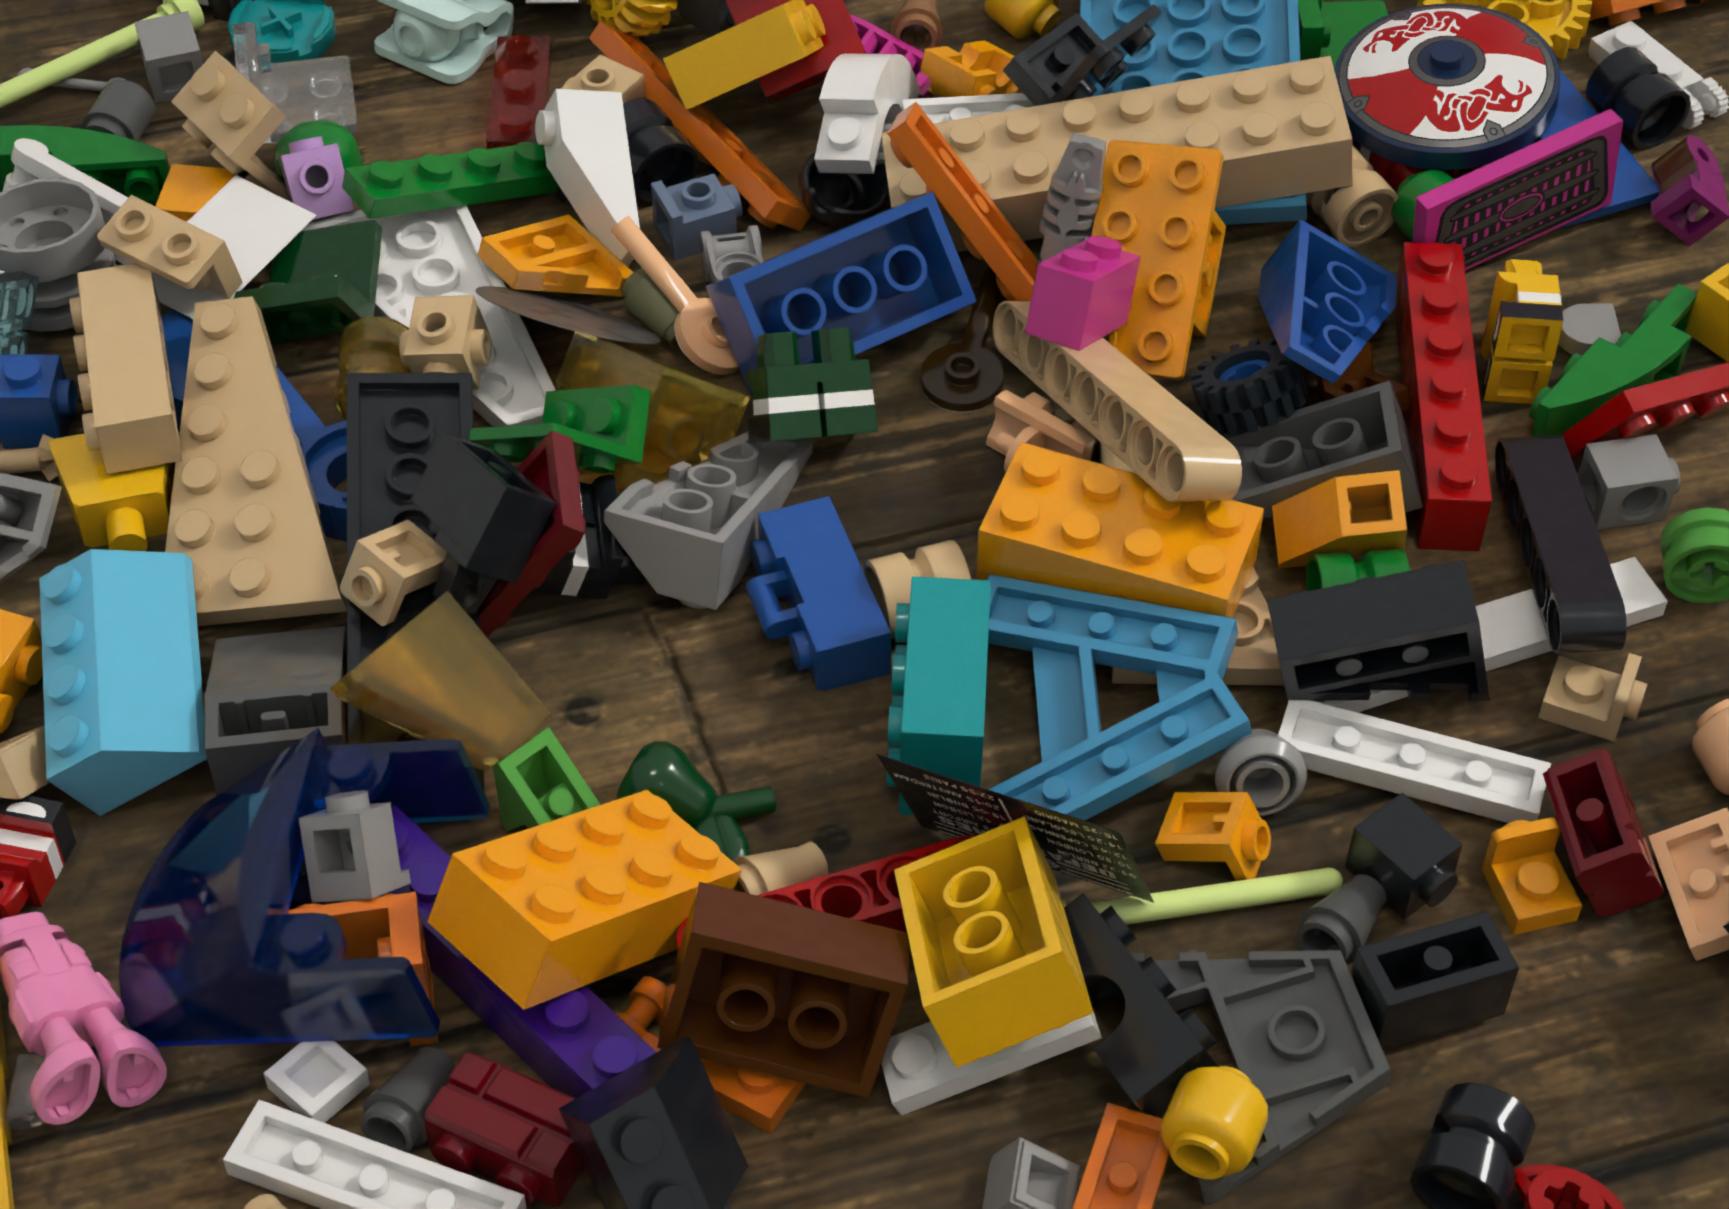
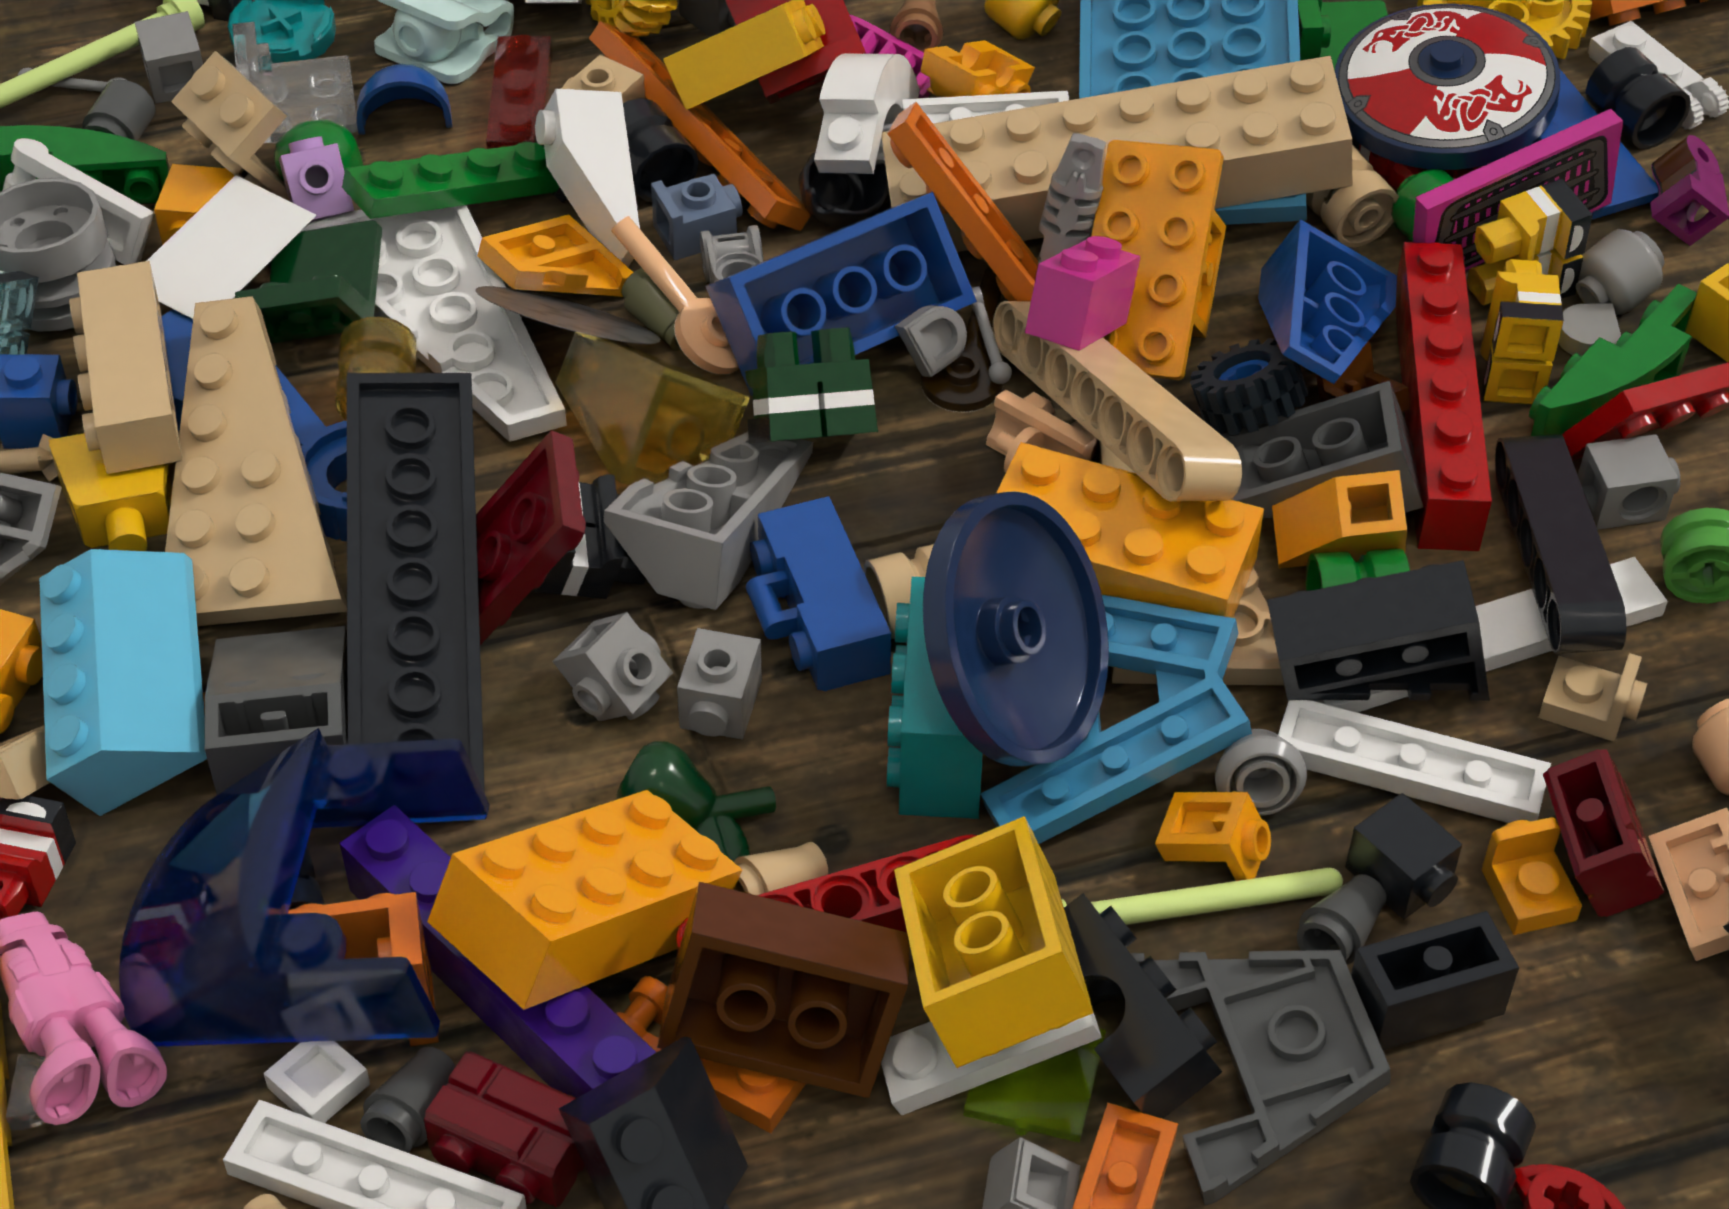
(170, 248): tan bracket -> none
(351, 849): light grey brick -> none
(389, 567): tan bracket -> none
(398, 83): none -> blue helmet
(446, 337): tan brick -> none
(446, 683): clear yellow slope -> none
(482, 517): black hinge -> none
(539, 784): bright green slope -> none
(602, 421): green bracket -> none
(614, 668): none -> light grey brick
(719, 684): none -> light grey brick
(933, 337): none -> light grey tile
(999, 371): none -> light grey hinge
(1015, 629): none -> dark blue dish
(1042, 1097): none -> clear neon green piece
(1066, 841): black sticker -> none
(1075, 59): black bracket -> none
(1214, 1122): yellow head -> none
(1535, 225): none -> yellow hips
(1621, 270): none -> light grey head

